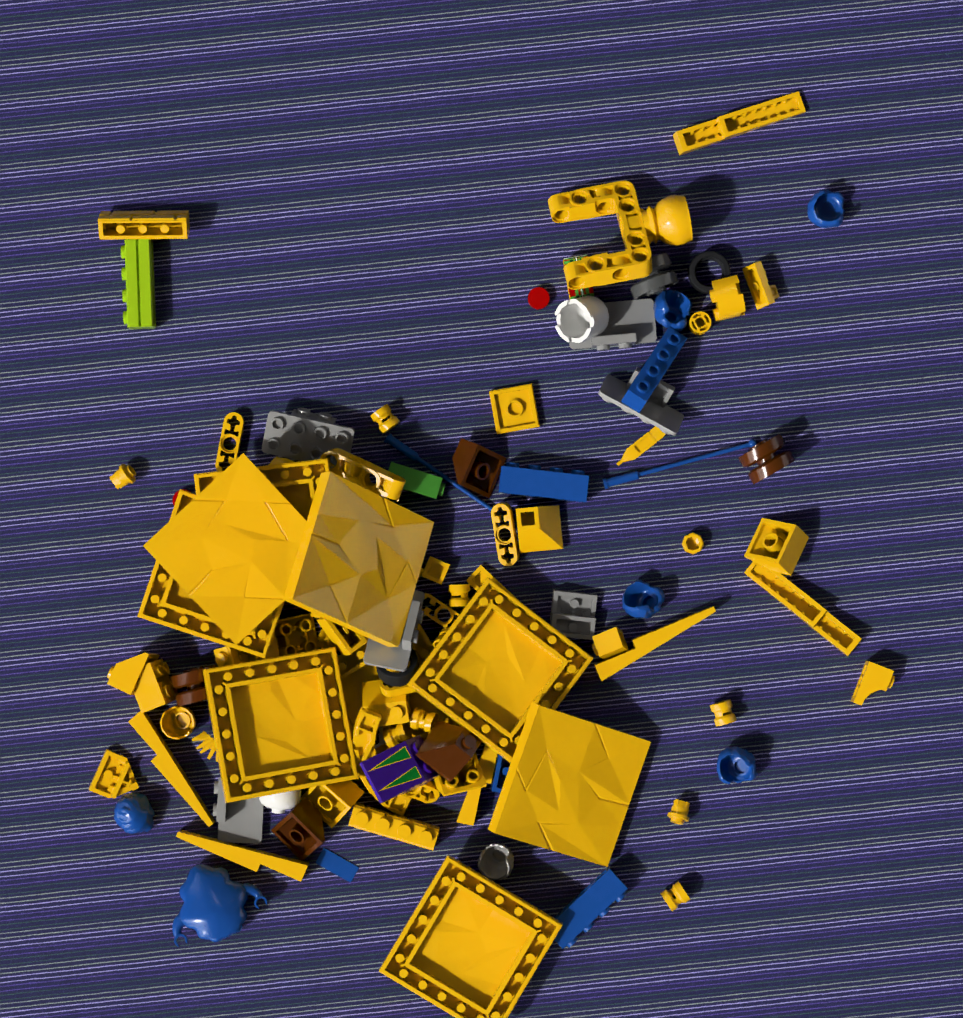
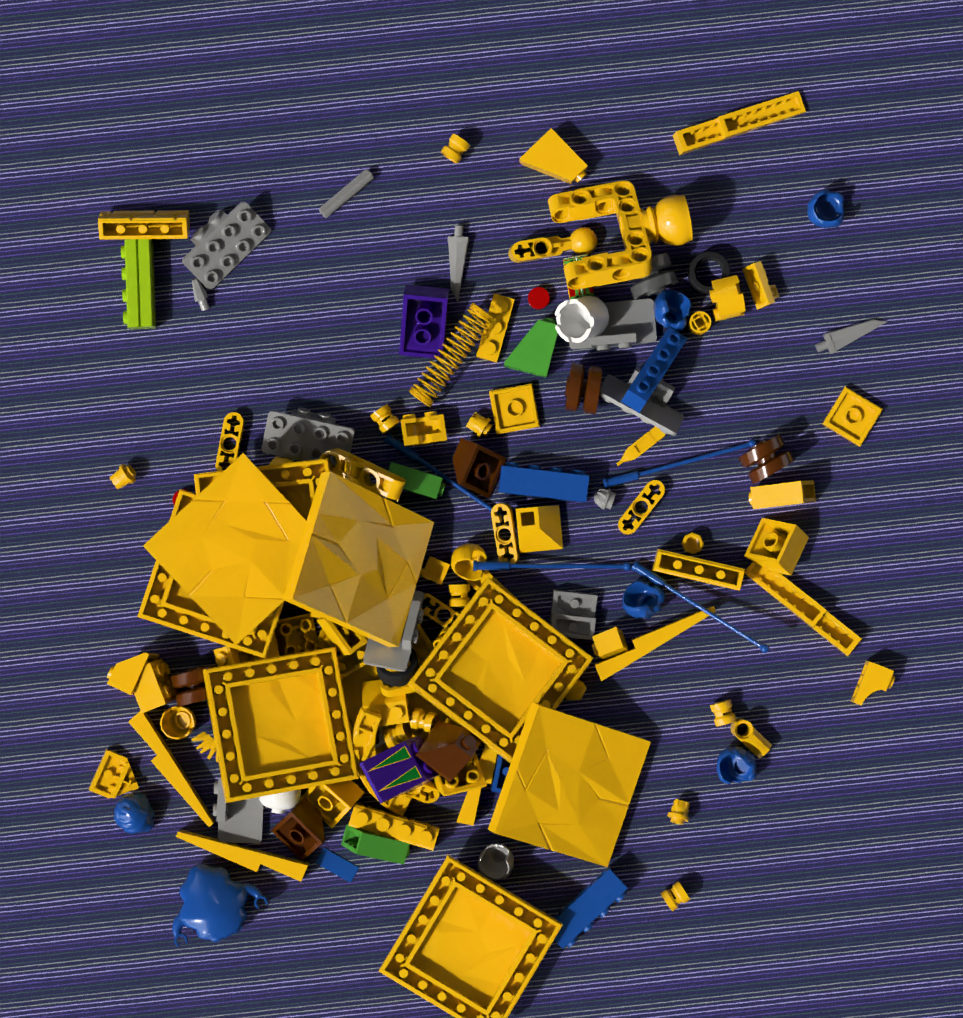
(200, 294): none -> light grey bar
(224, 243): none -> light grey bracket
(346, 193): none -> light grey axle
(375, 845): none -> bright green slope
(420, 393): none -> yellow piece
(423, 321): none -> dark purple slope
(424, 429): none -> yellow cylinder
(455, 149): none -> yellow wheel
(457, 255): none -> light grey bar
(463, 559): none -> yellow hair
(479, 424): none -> yellow hose
(493, 337): none -> yellow plate
(506, 565): none -> blue piece
(535, 349): none -> bright green slope
(555, 158): none -> yellow slope
(577, 691): none -> yellow arm
(581, 241): none -> yellow beam
(581, 388): none -> reddish brown wheel
(604, 498): none -> light grey plate
(655, 497): none -> yellow beam
(662, 583): none -> blue piece
(698, 569): none -> yellow brick
(751, 738): none -> yellow piece
(782, 494): none -> yellow slope
(839, 338): none -> light grey bar
(852, 416): none -> yellow tile

